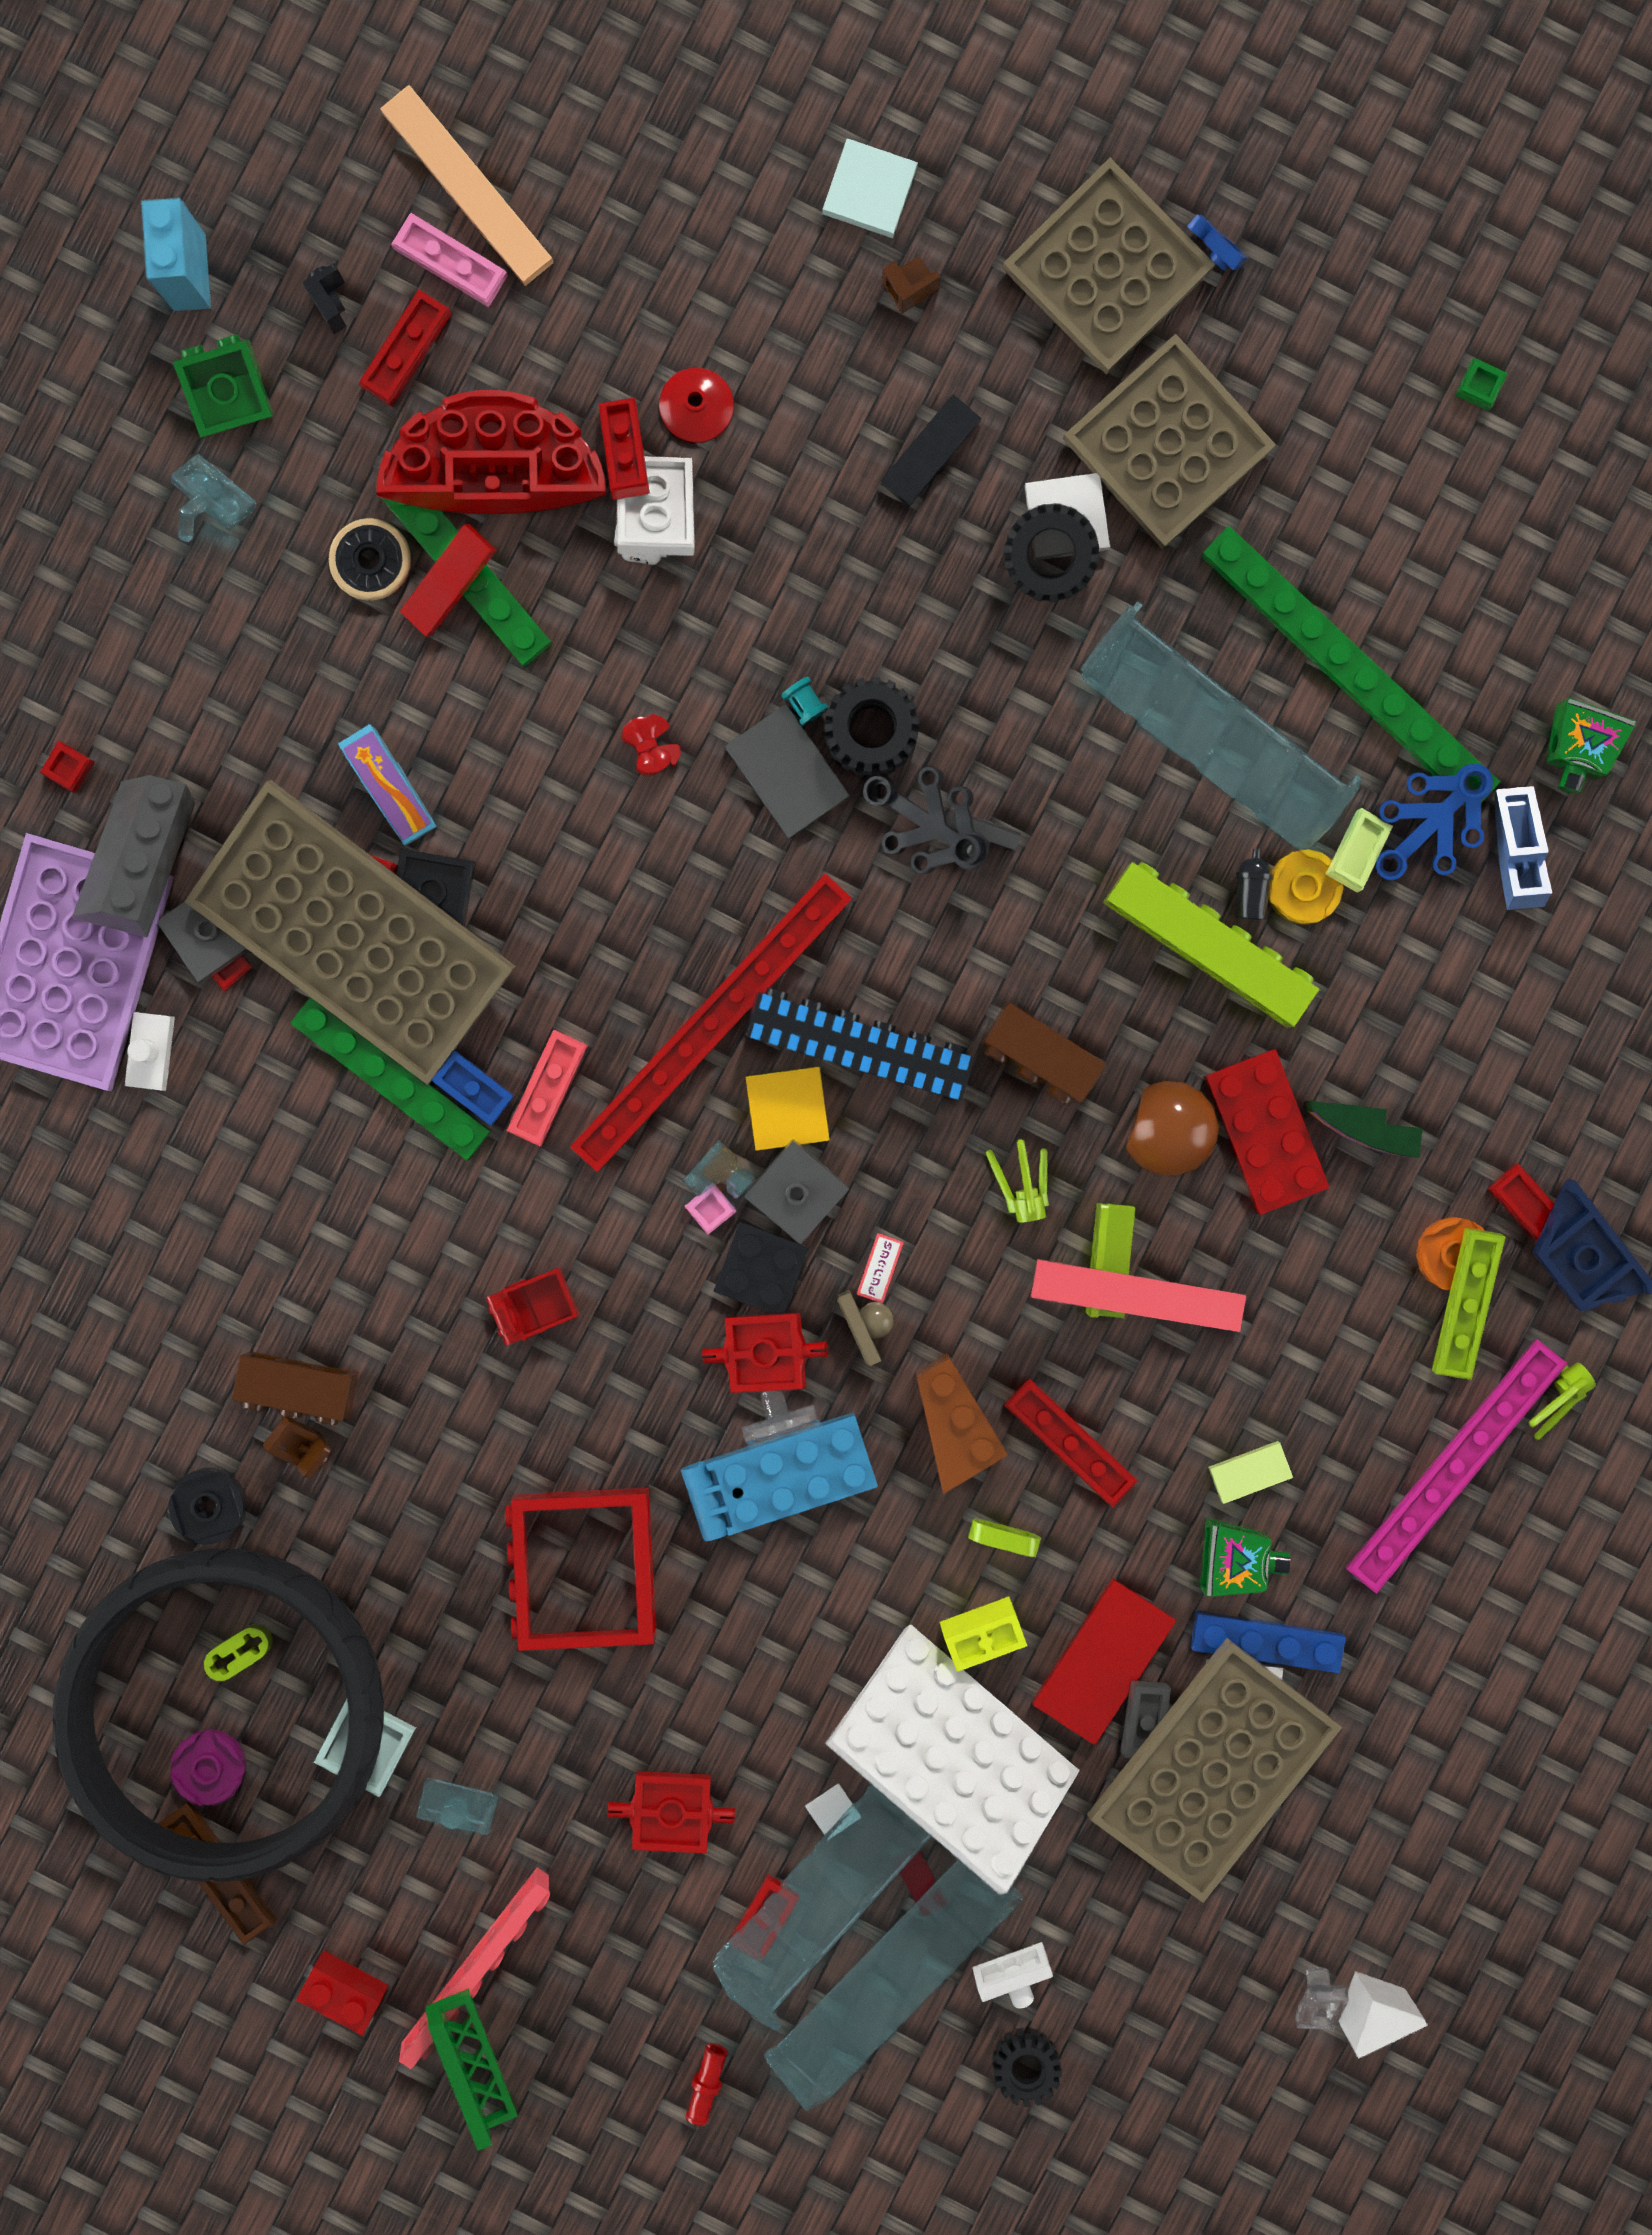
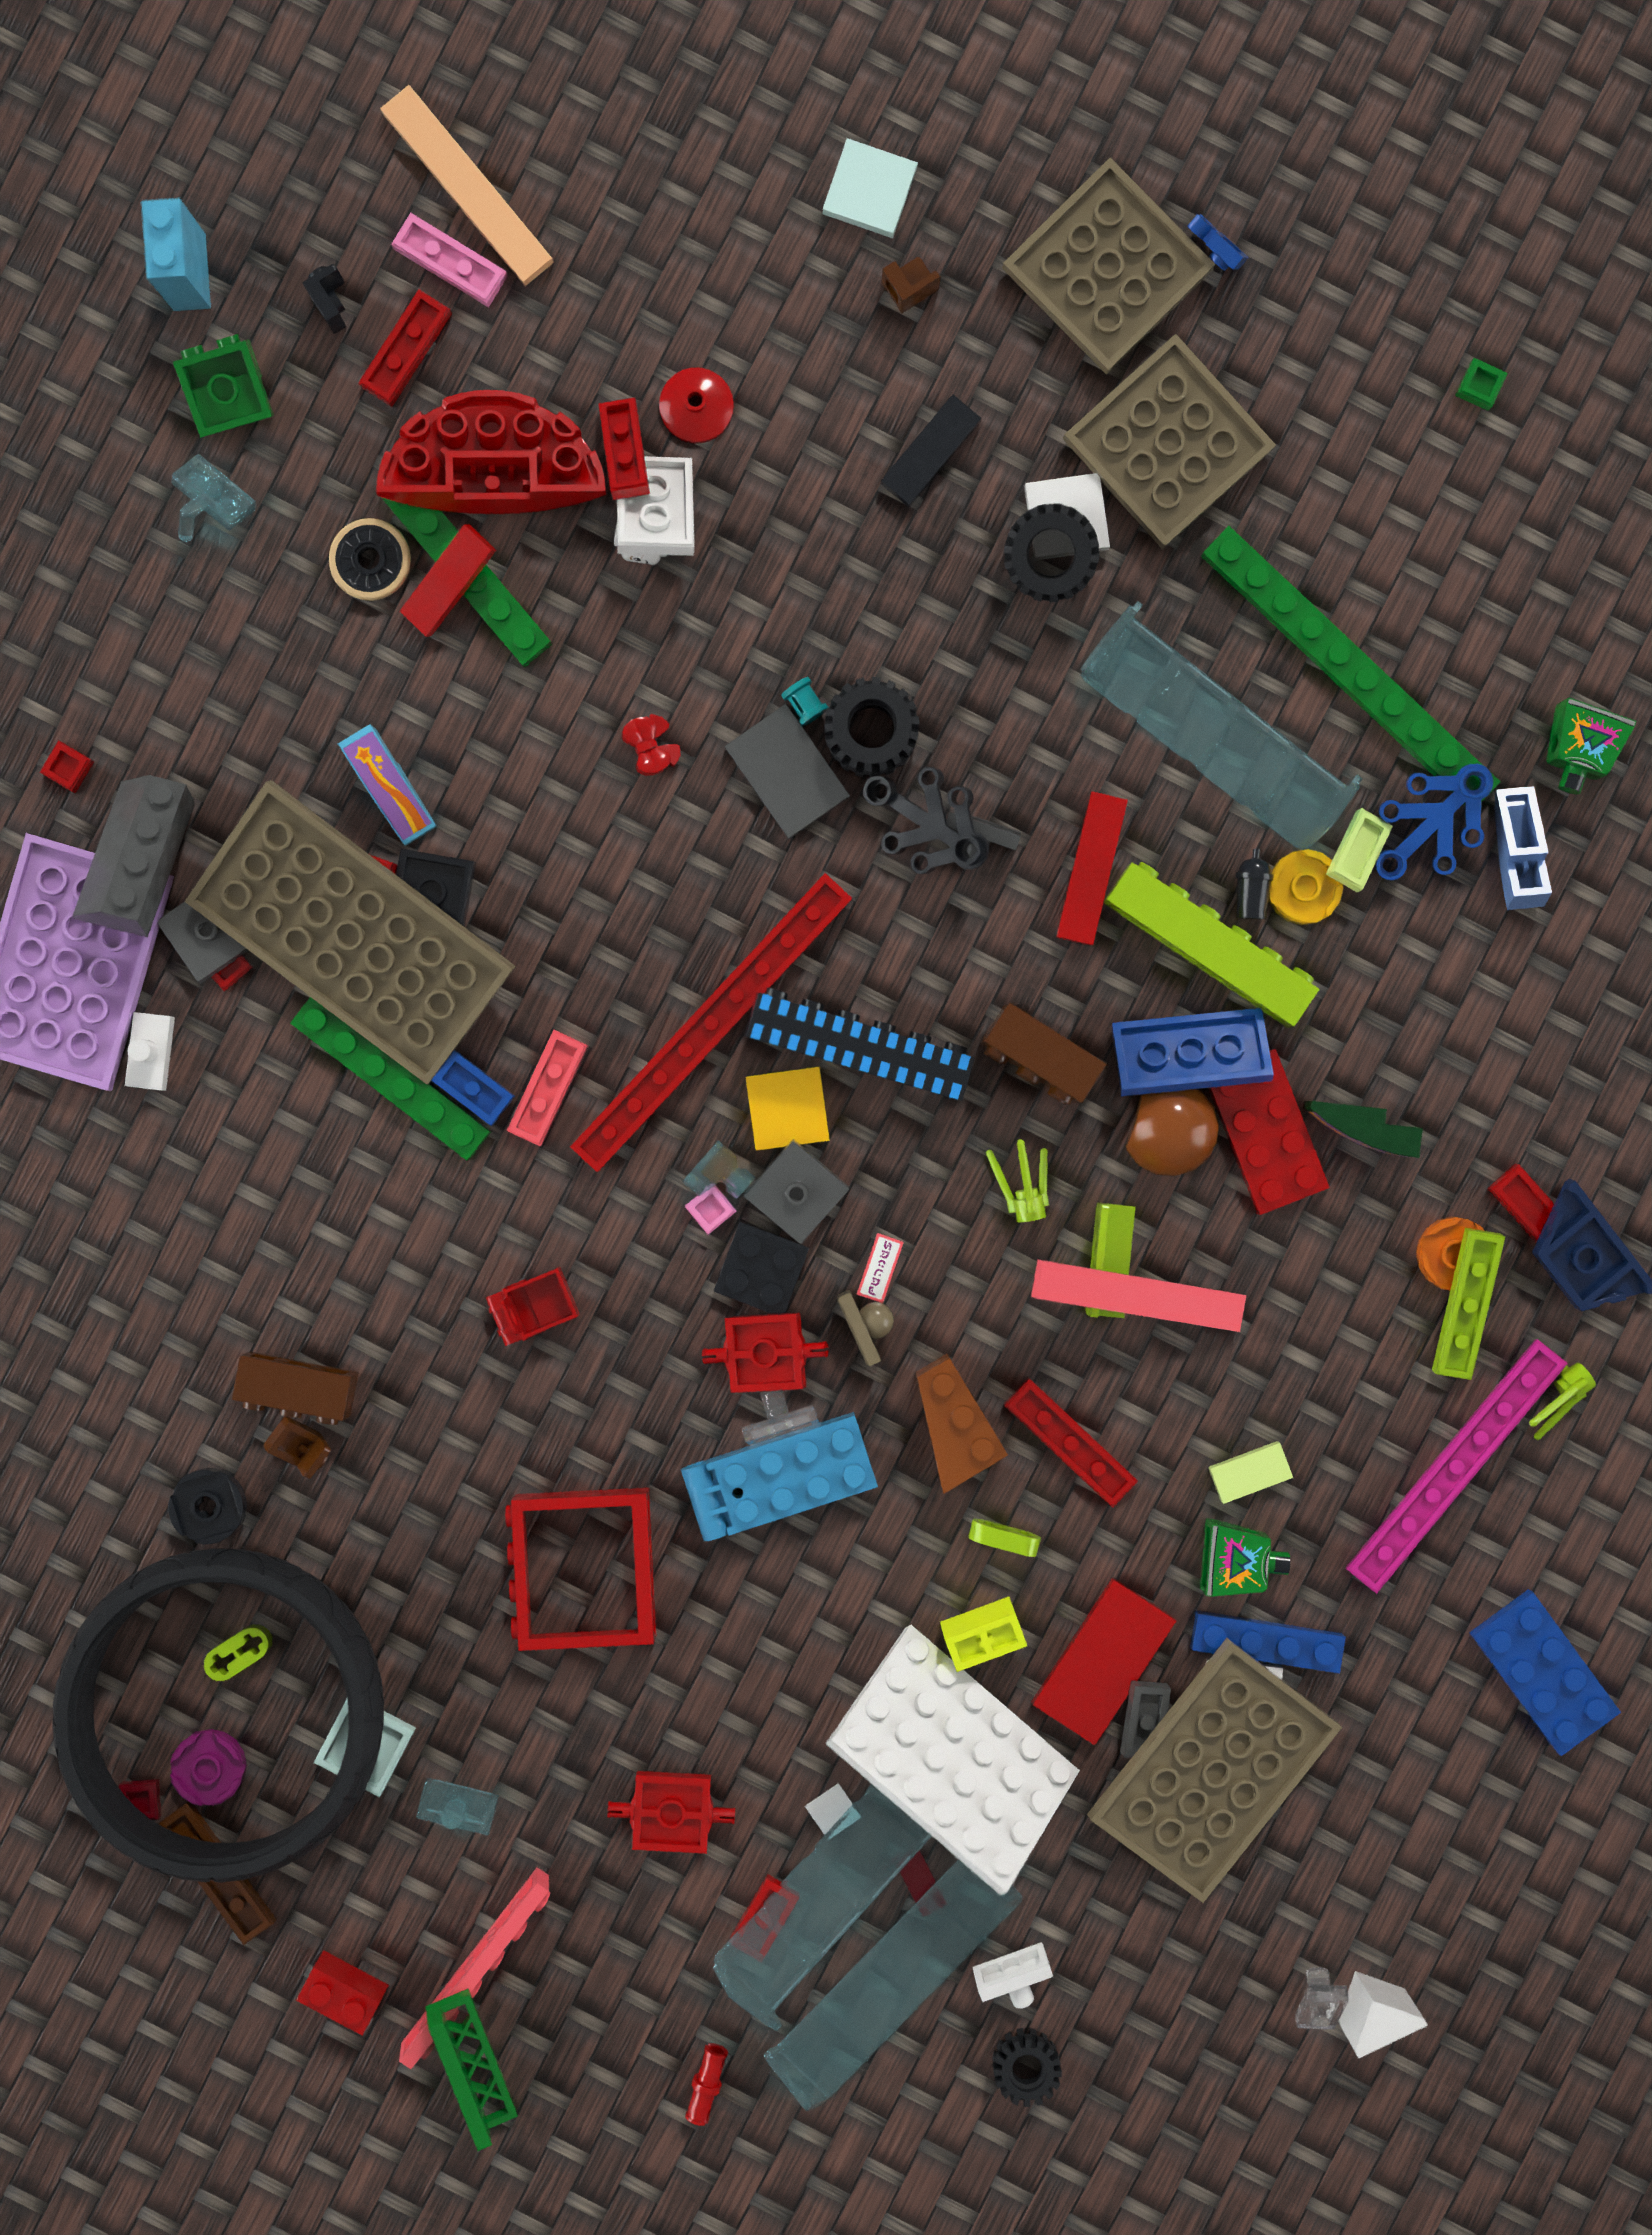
(144, 1796): none -> dark red tile
(1091, 868): none -> red tile
(1192, 1052): none -> blue plate
(1544, 1672): none -> blue plate

